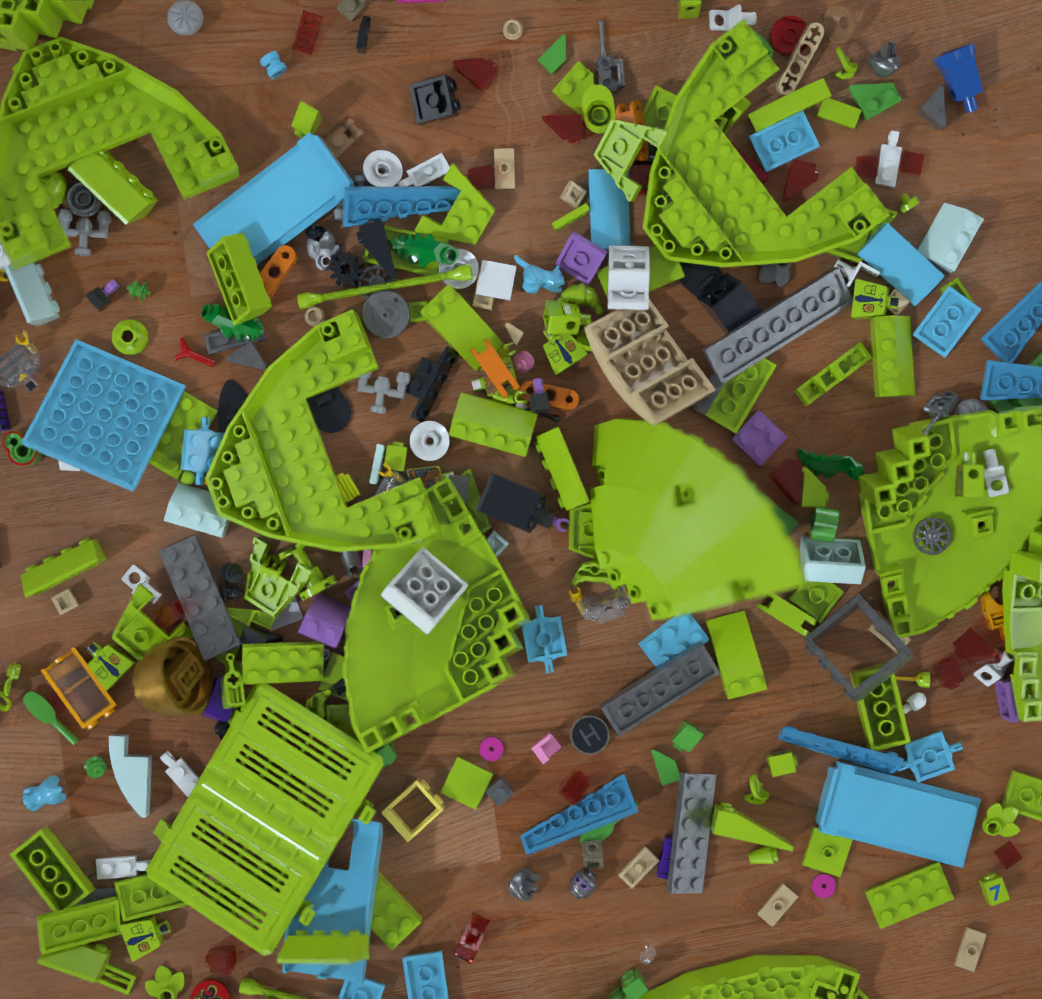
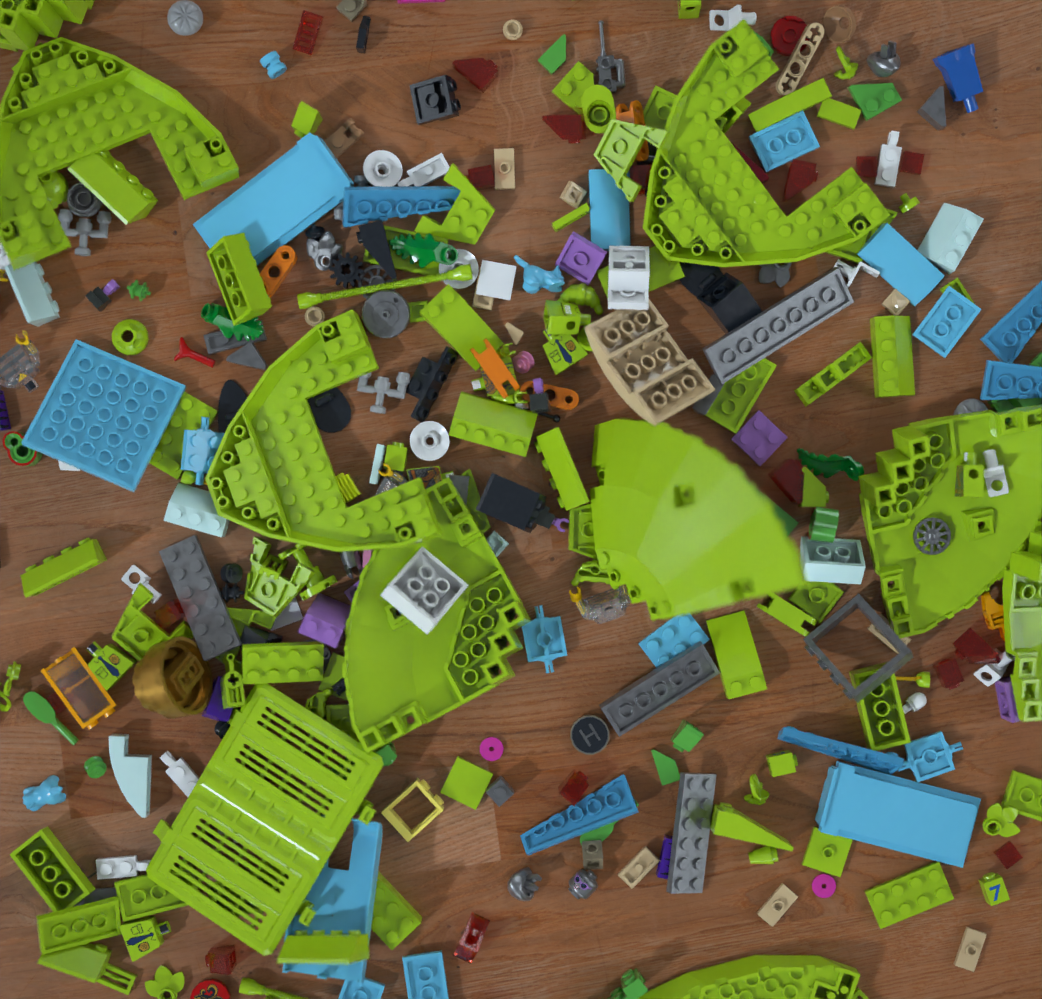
(65, 601): tan plate -> none
(546, 747): bright pink panel -> none
(647, 954): clear tile -> none
(871, 300): lime torso -> none
(939, 407): flat silver piece -> none

